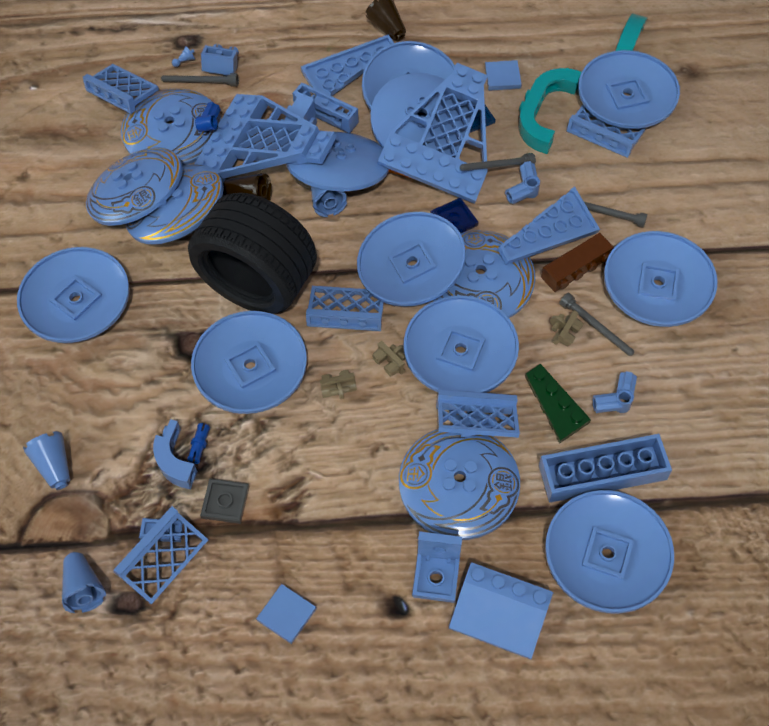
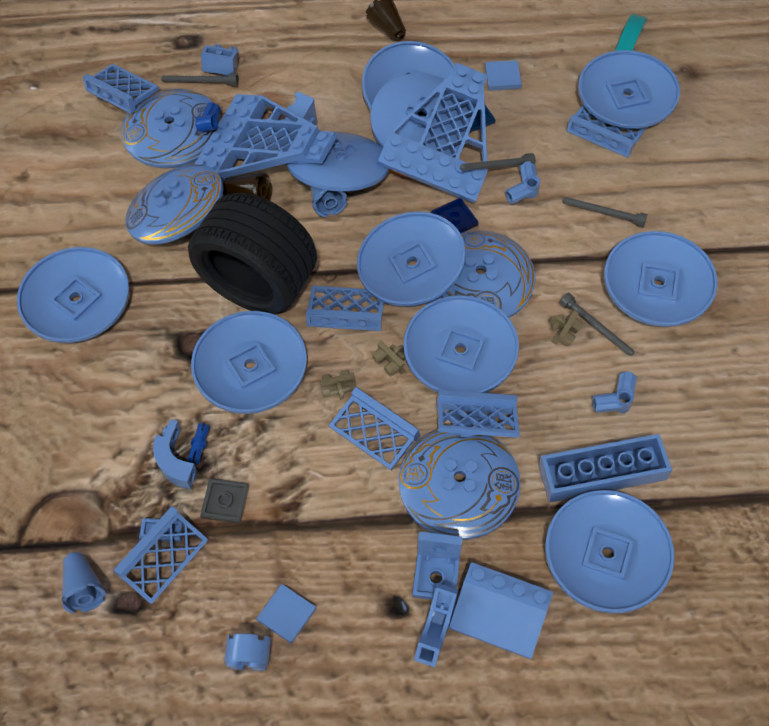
(50, 459): medium blue cone -> none
(134, 186): medium blue dish -> none
(186, 55): medium blue piece -> none
(247, 651): none -> medium blue brick
(328, 108): medium blue brick -> none
(340, 69): medium blue wing -> none
(383, 414): none -> medium blue fence
(437, 625): none -> medium blue arch
(553, 80): teal arch -> none
(554, 227): medium blue wing -> none
(561, 410): dark green wing -> none
(577, 262): reddish brown brick -> none

